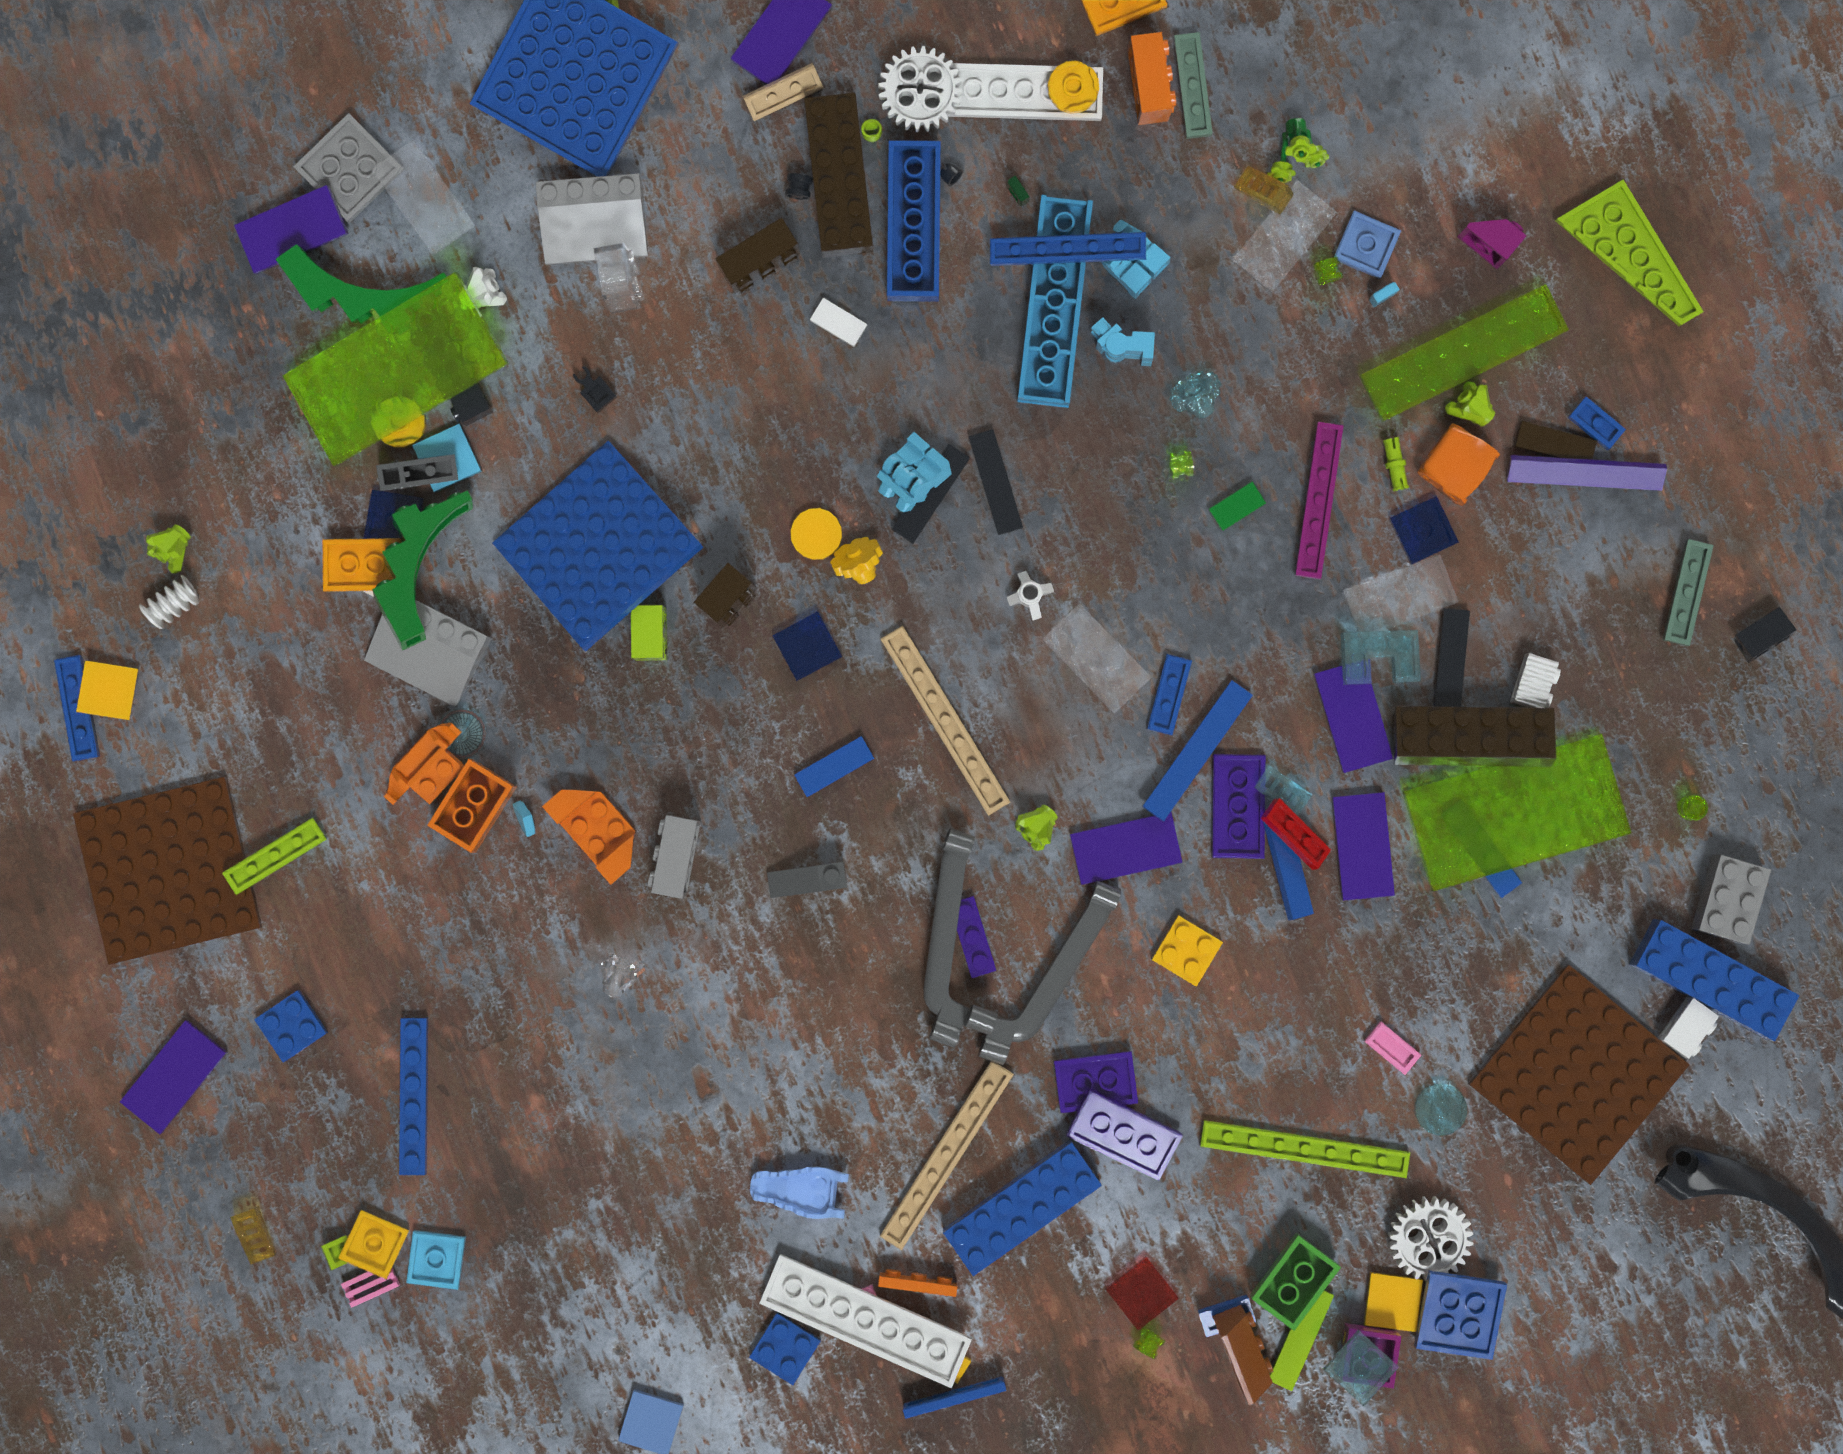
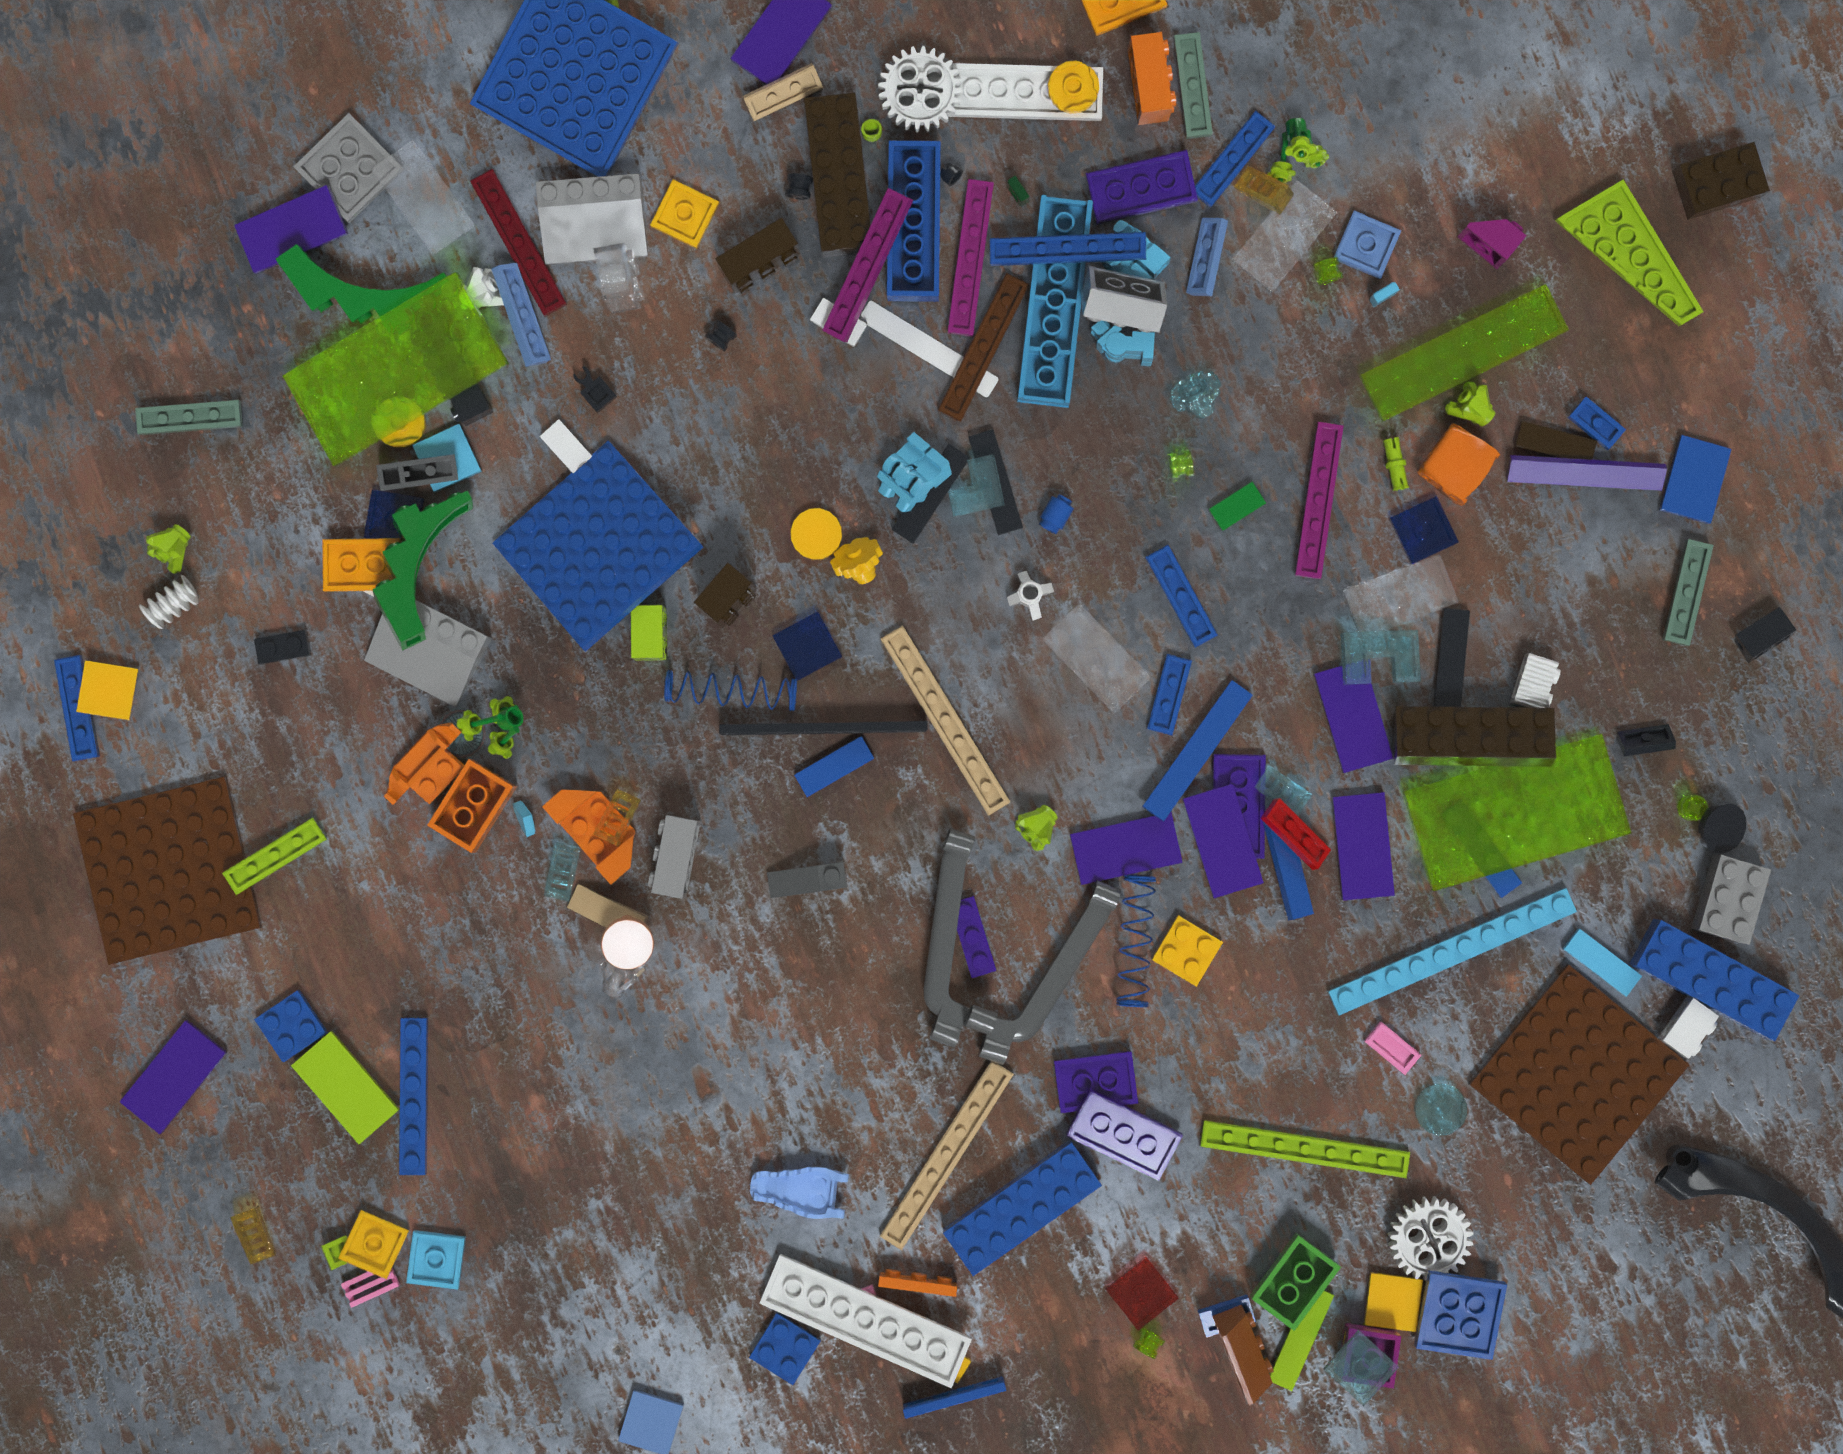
(189, 417): none -> sand green plate
(282, 647): none -> black plate
(345, 1087): none -> lime tile
(505, 715): none -> plant
(518, 242): none -> dark red tile
(521, 314): none -> medium blue plate
(565, 446): none -> white tile
(569, 850): none -> clear light blue slope
(599, 907): none -> tan slope
(603, 823): none -> clear yellow slope
(627, 942): none -> tile
(684, 214): none -> yellow tile
(720, 335): none -> black wheel
(792, 689): none -> blue piece
(823, 728): none -> black tile
(867, 265): none -> magenta plate
(920, 343): none -> white sticker
(970, 257): none -> magenta plate
(983, 347): none -> reddish brown tile
(983, 493): none -> clear light blue plate
(1056, 514): none -> blue brick
(1123, 299): none -> light grey brick
(1136, 1003): none -> blue piece
(1142, 187): none -> dark purple tile
(1181, 596): none -> blue tile
(1207, 256): none -> medium blue plate
(1222, 841): none -> dark purple tile
(1233, 158): none -> blue tile
(1452, 951): none -> medium azure plate
(1602, 962): none -> medium azure tile
(1646, 740): none -> black plate
(1695, 479): none -> blue tile
(1720, 180): none -> dark brown brick
(1722, 827): none -> black tile

